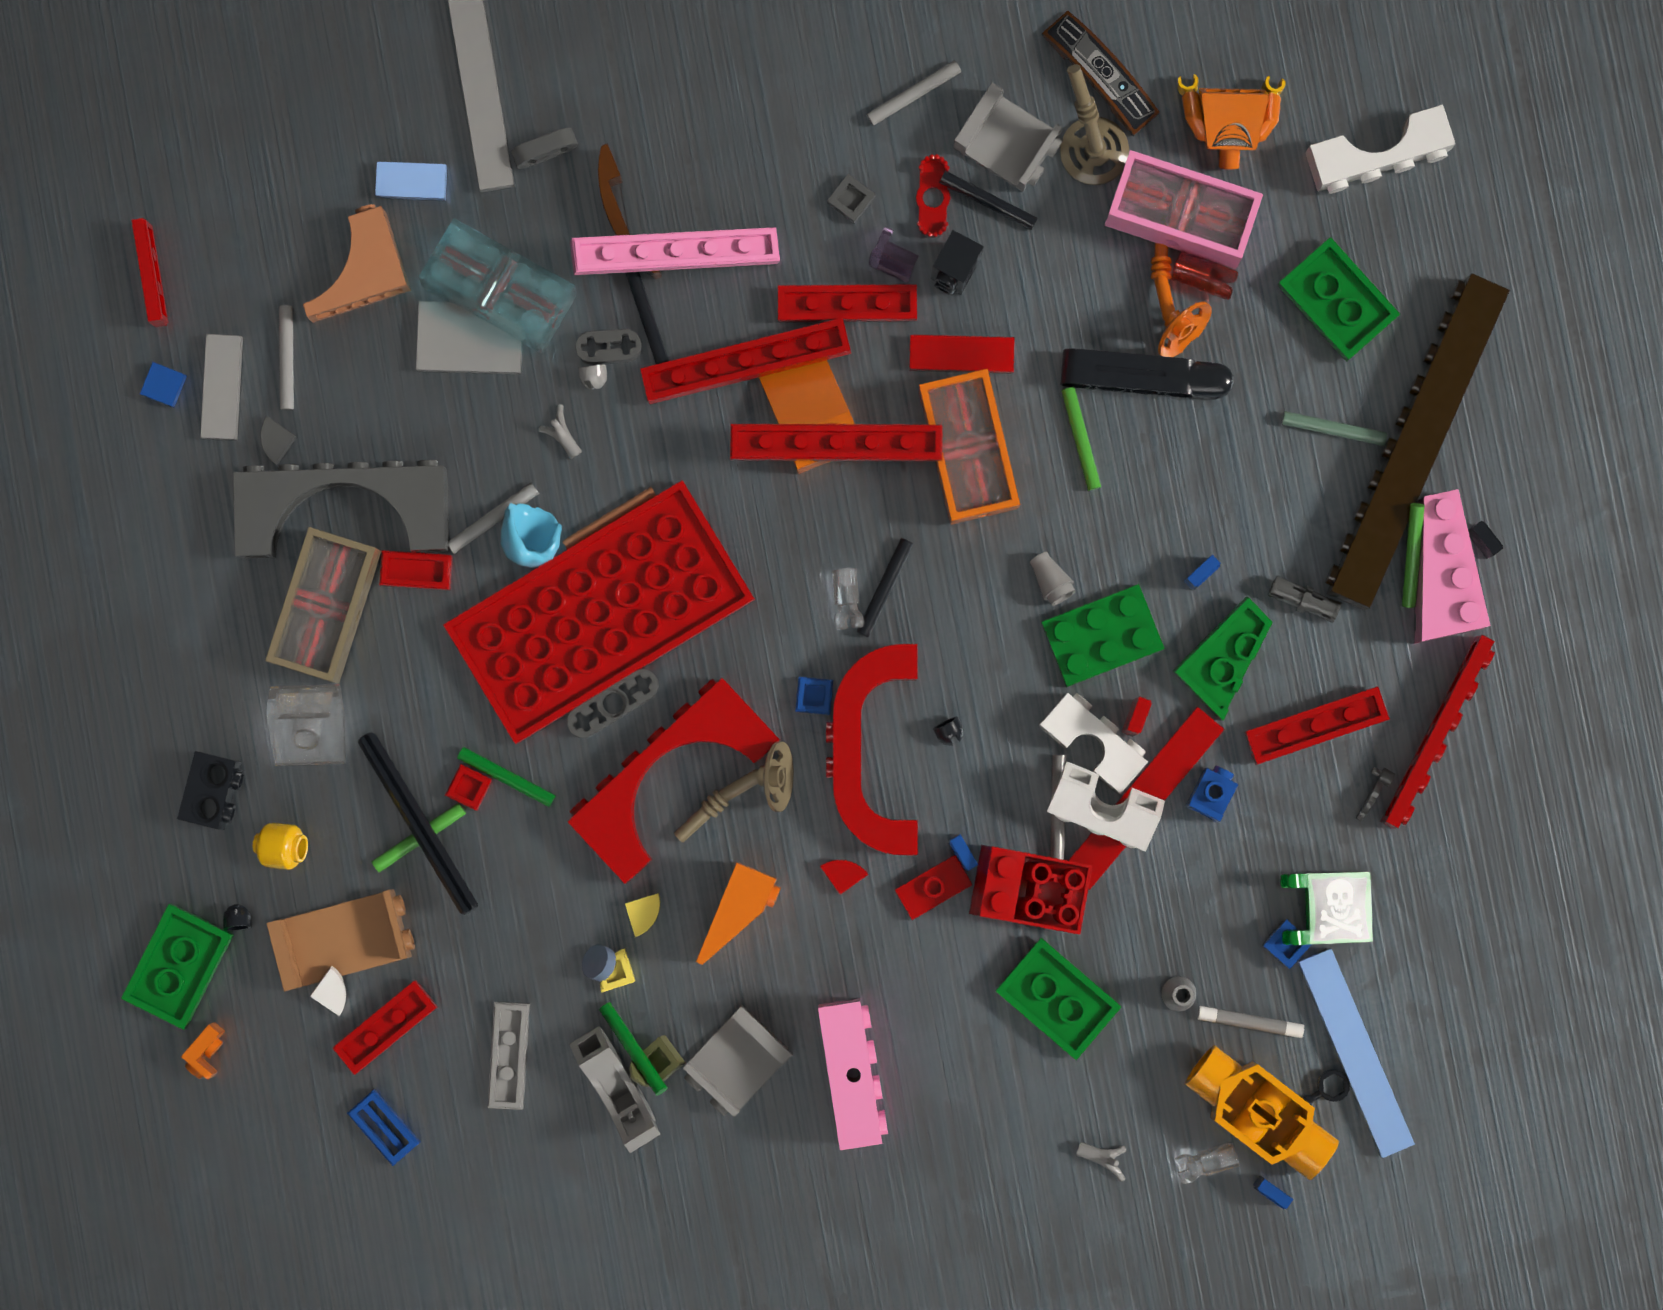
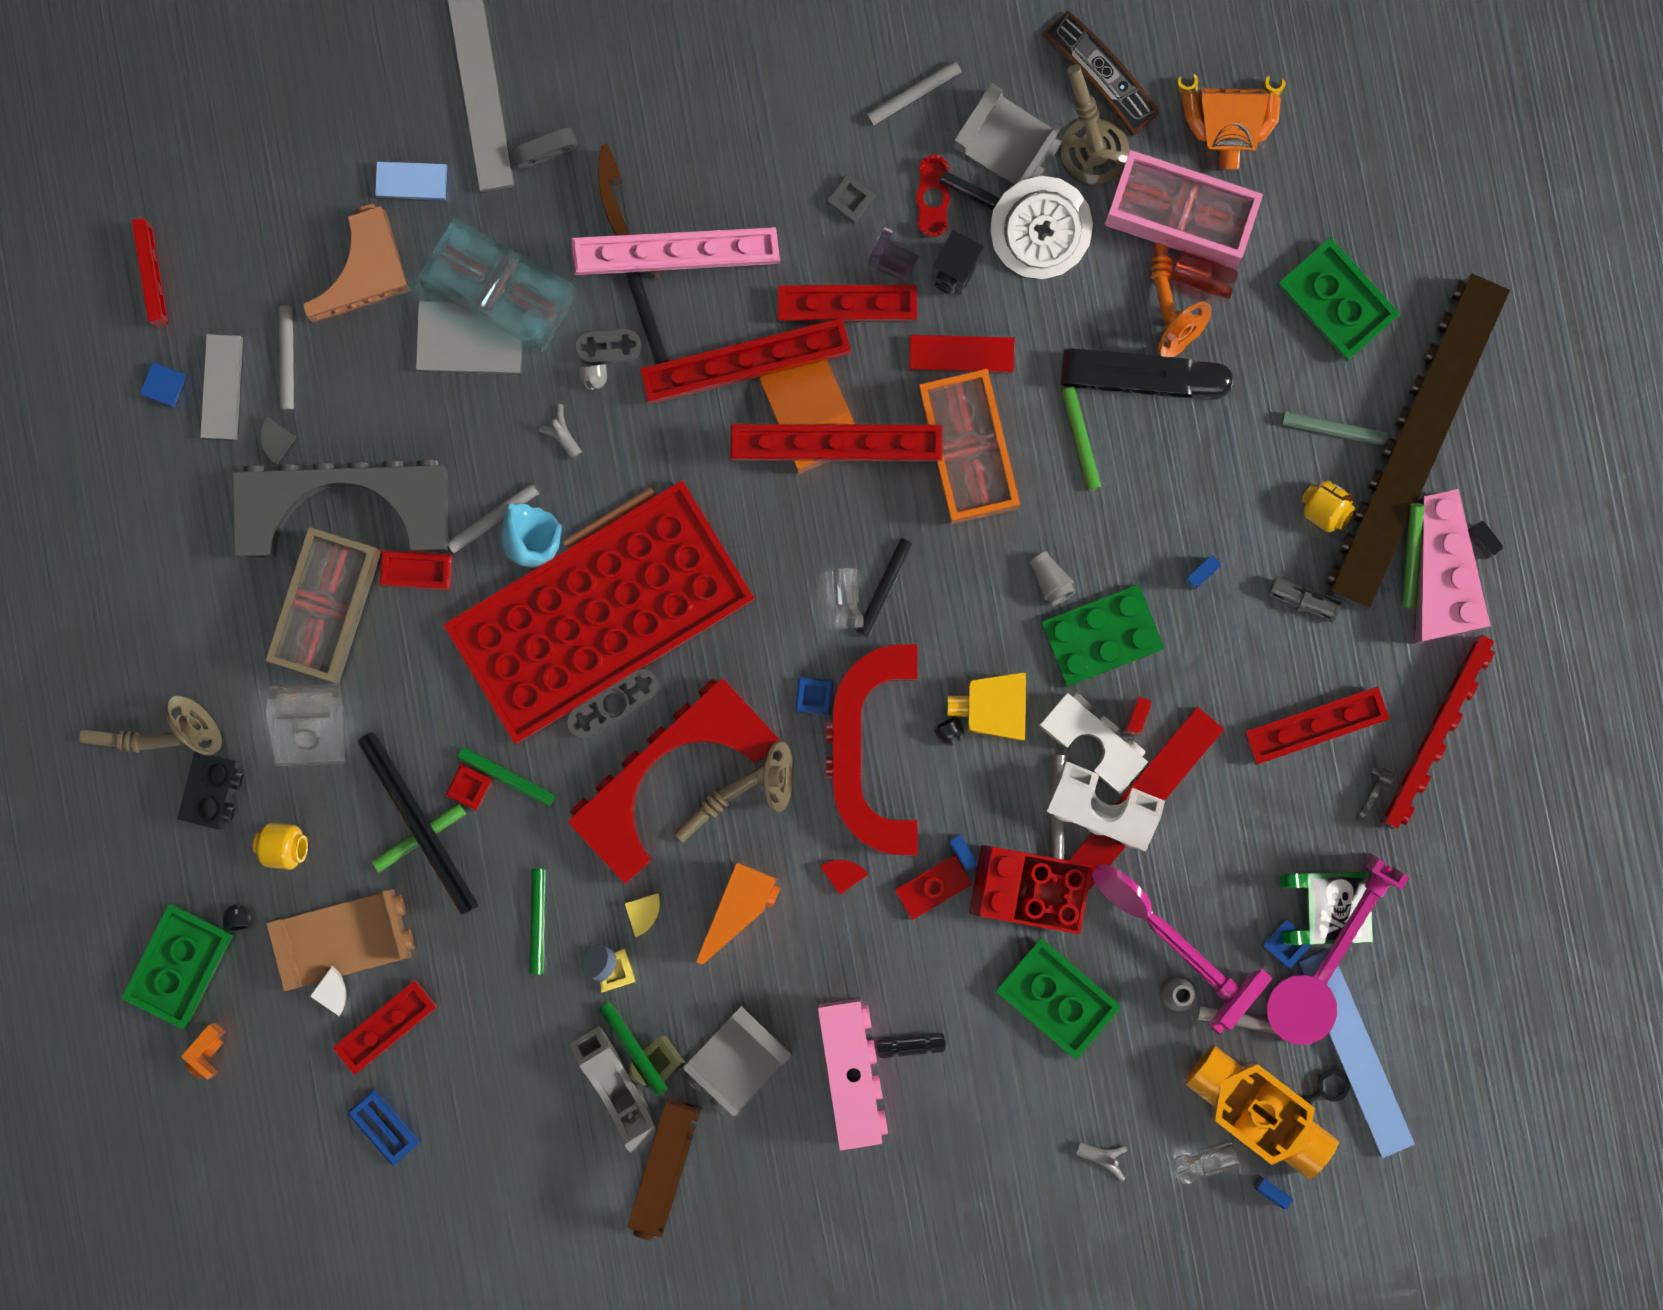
(185, 727): none -> dark tan dish
(508, 1055): light grey tile -> none
(537, 921): none -> green bar
(663, 1169): none -> reddish brown door
(911, 1045): none -> black axle
(993, 706): none -> yellow torso
(1030, 204): none -> white piece
(1133, 900): none -> dark pink piece
(1201, 800): blue brick -> none
(1222, 658): green wing -> none
(1303, 1005): none -> dark pink piece
(1328, 506): none -> yellow head
(1339, 162): white arch -> none

